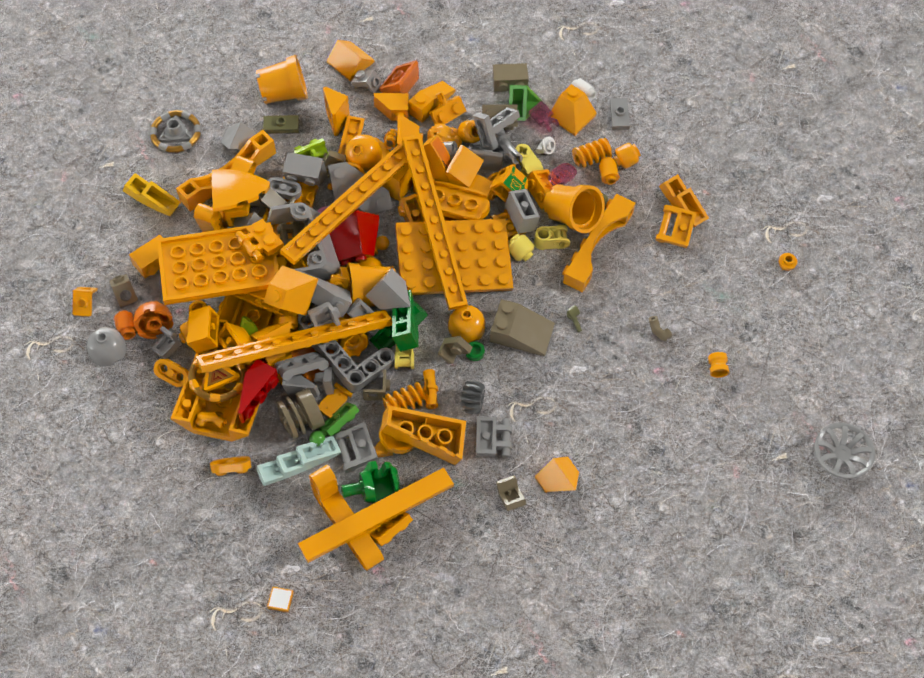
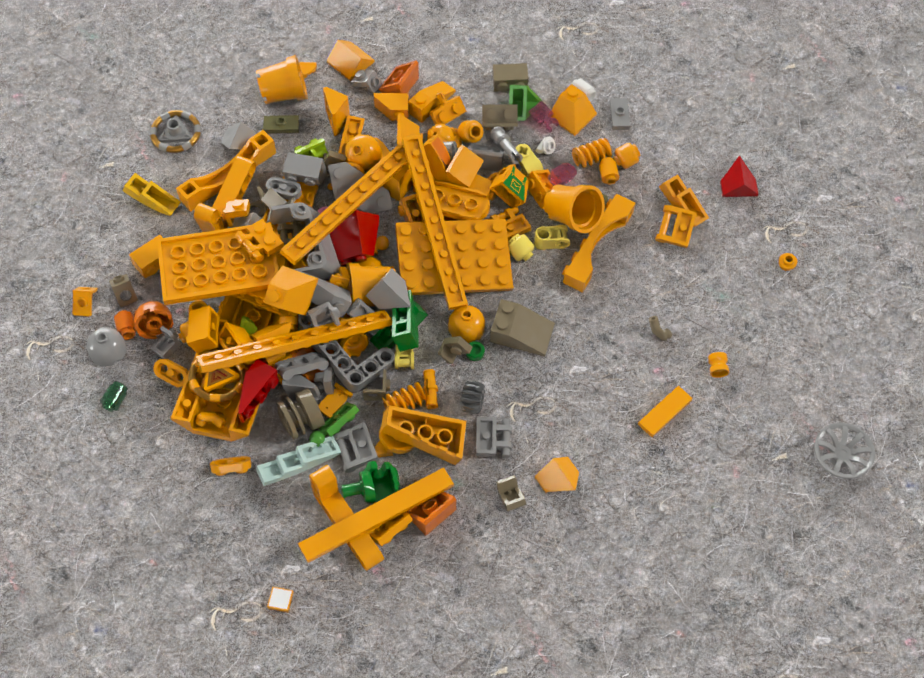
(114, 396): none -> clear green brick
(235, 186): light orange brick -> none
(308, 68): none -> light orange tile
(392, 141): light orange pin -> none
(433, 512): none -> orange slope
(489, 127): light grey bracket -> none
(522, 211): light grey brick -> none
(571, 314): olive hand -> none
(665, 411): none -> light orange tile
(739, 181): none -> red slope

